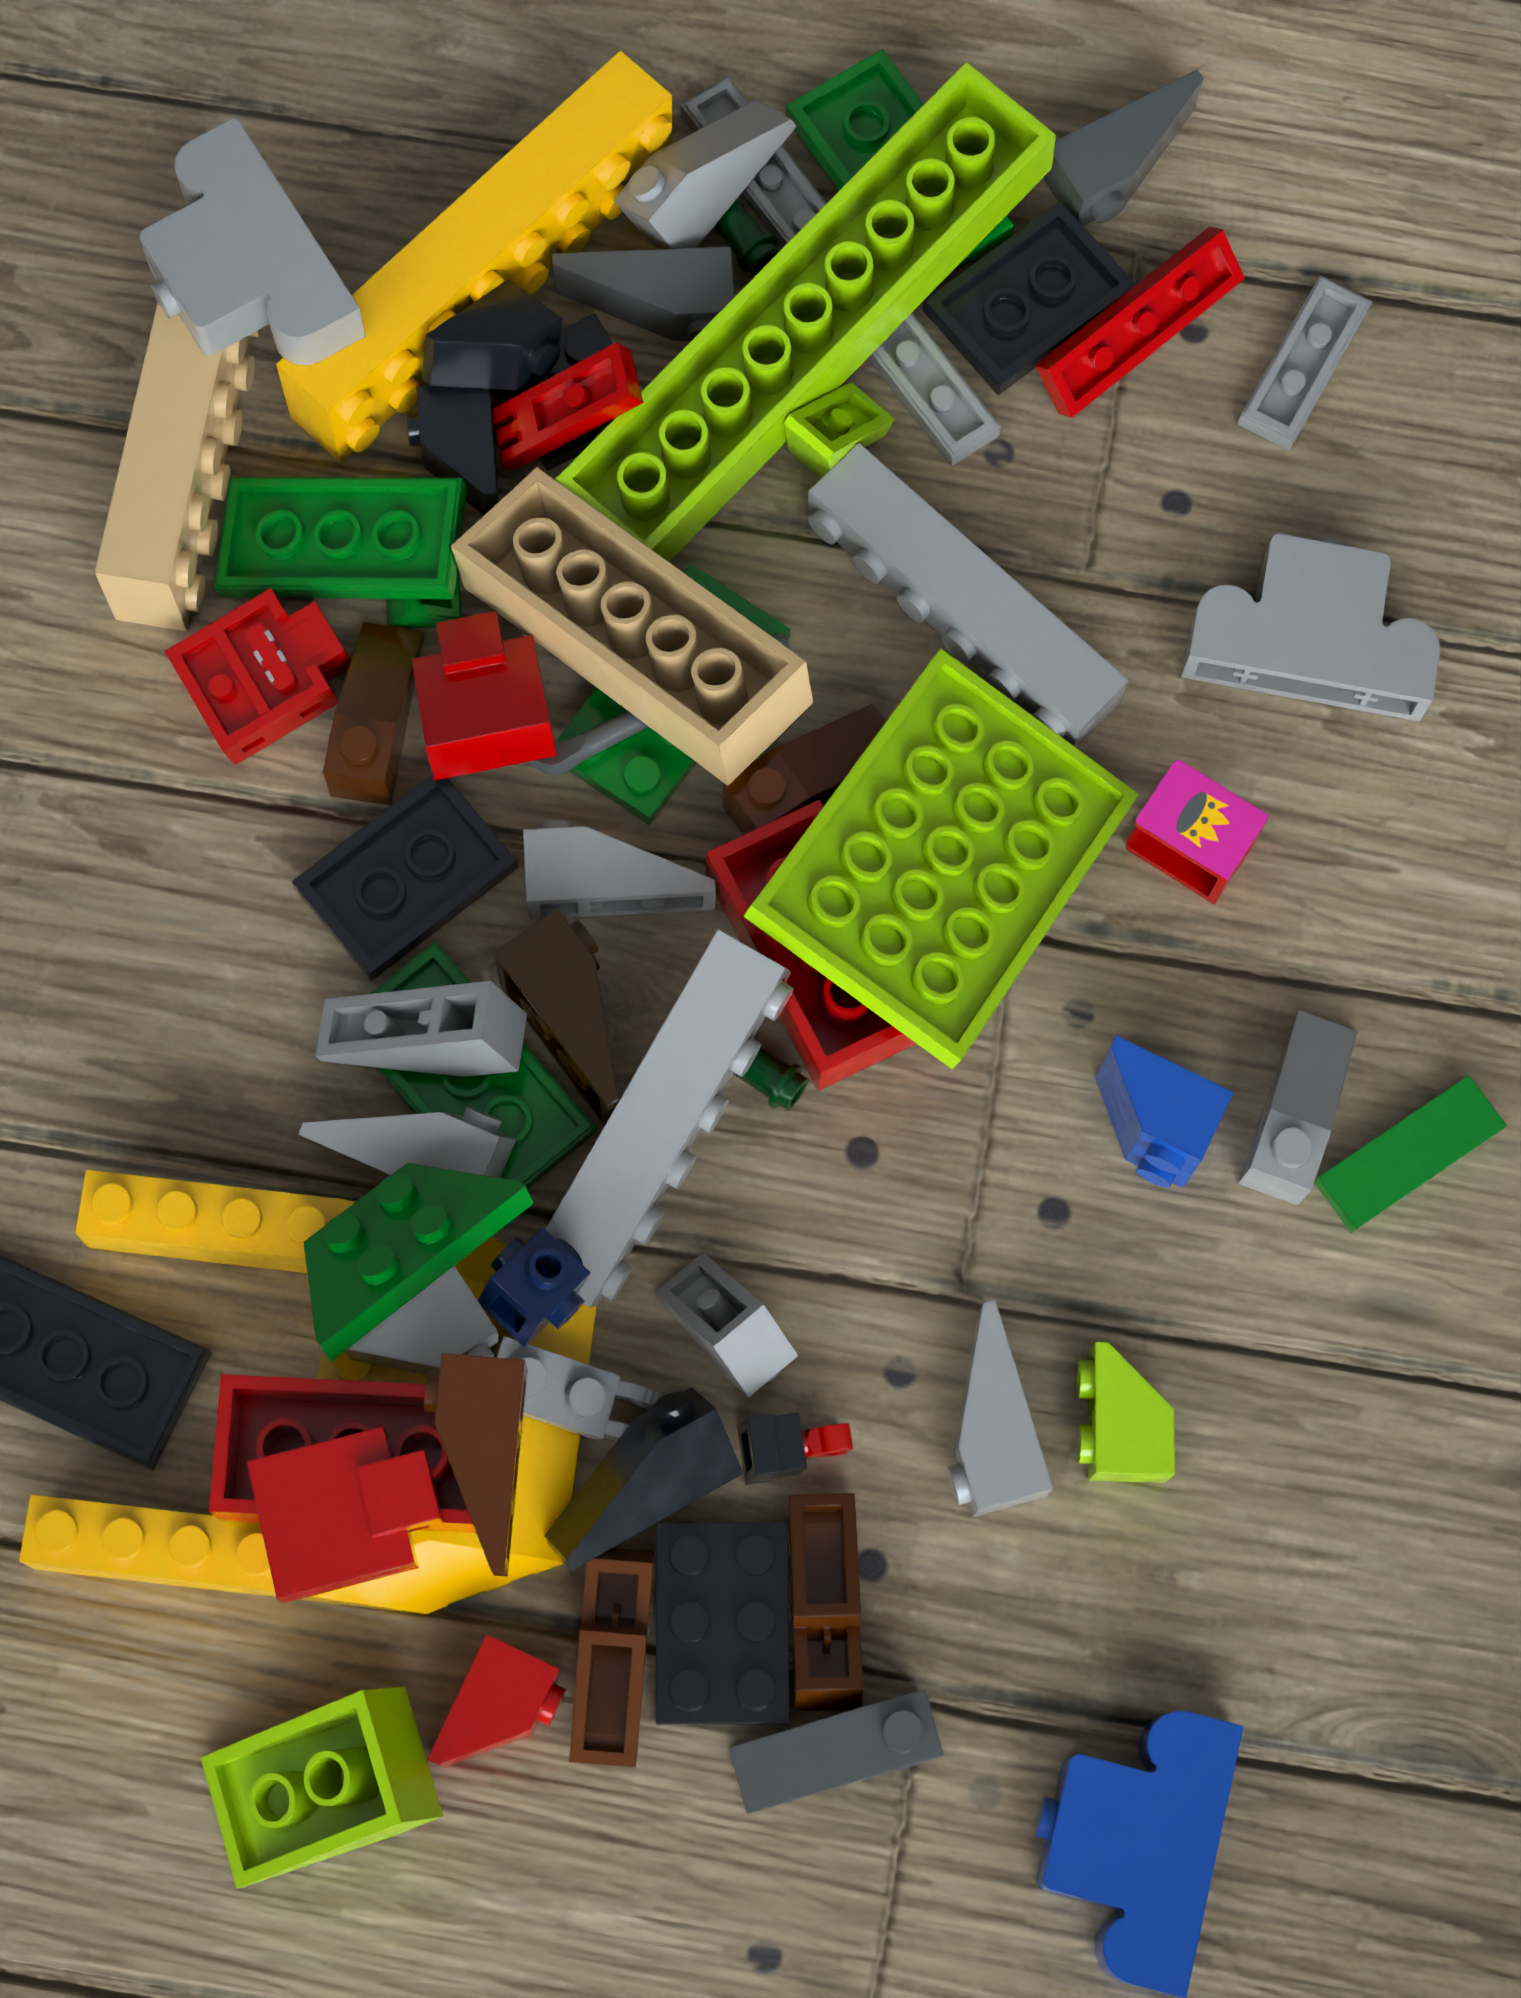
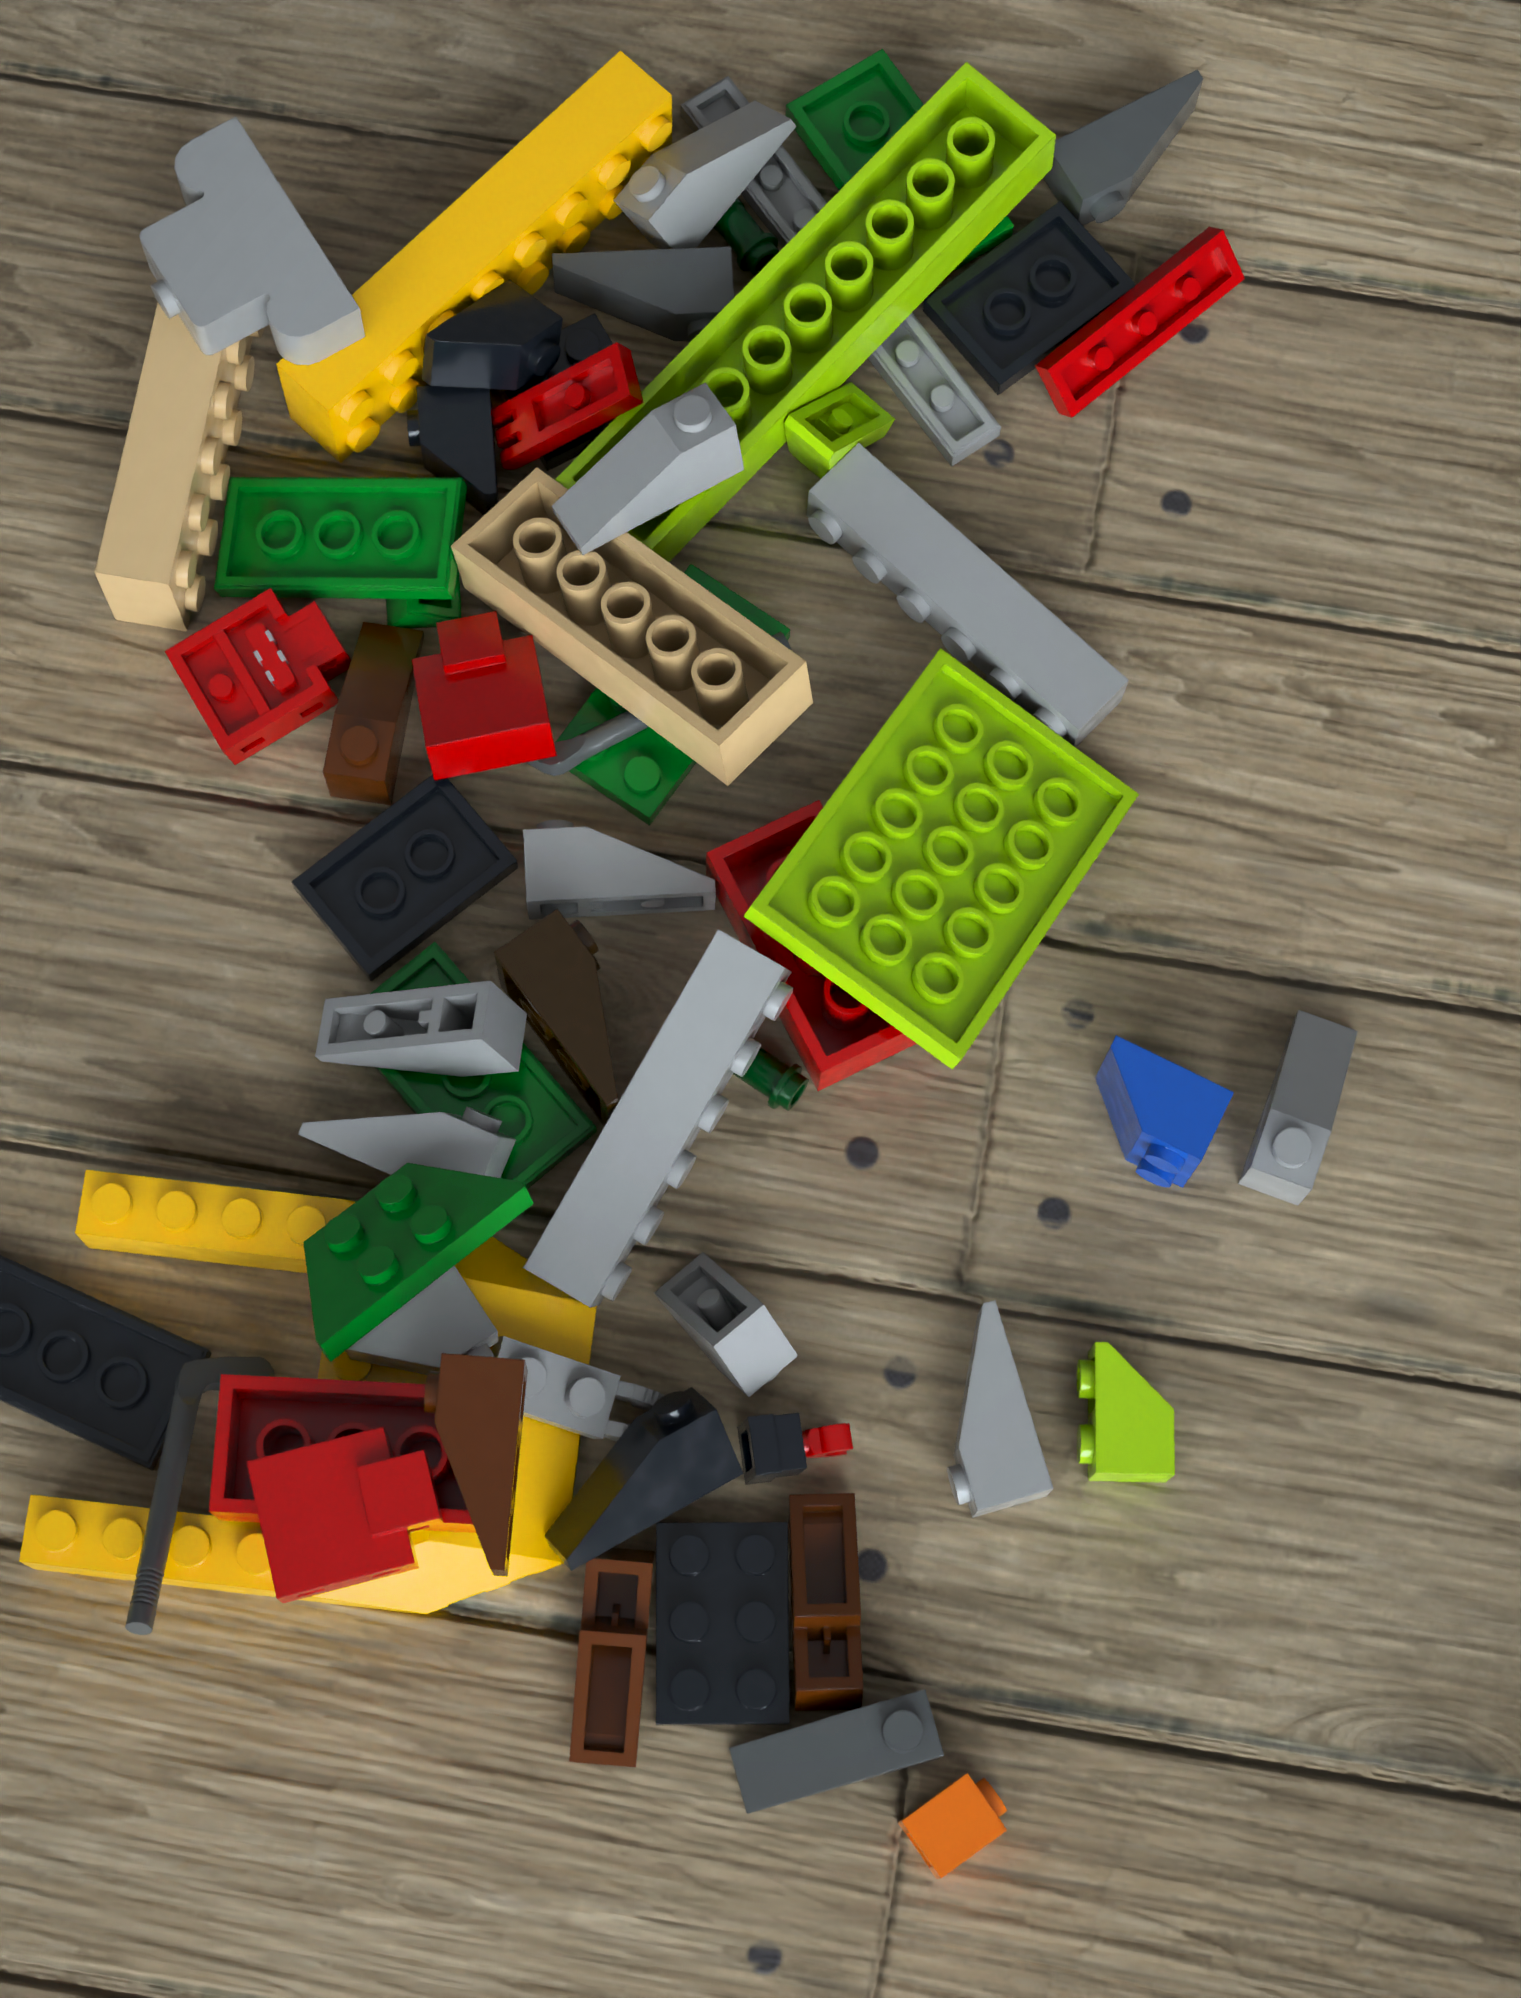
(192, 1381): none -> dark grey piece
(321, 1785): lime slope -> none
(498, 1703): red slope -> none
(534, 1286): dark blue brick -> none
(652, 469): none -> light grey slope
(800, 770): reddish brown slope -> none
(955, 1824): none -> orange brick
(1143, 1844): blue brick -> none
(1196, 831): piece -> none
(1304, 363): light grey tile -> none
(1315, 633): light grey brick -> none
(1410, 1154): green tile -> none

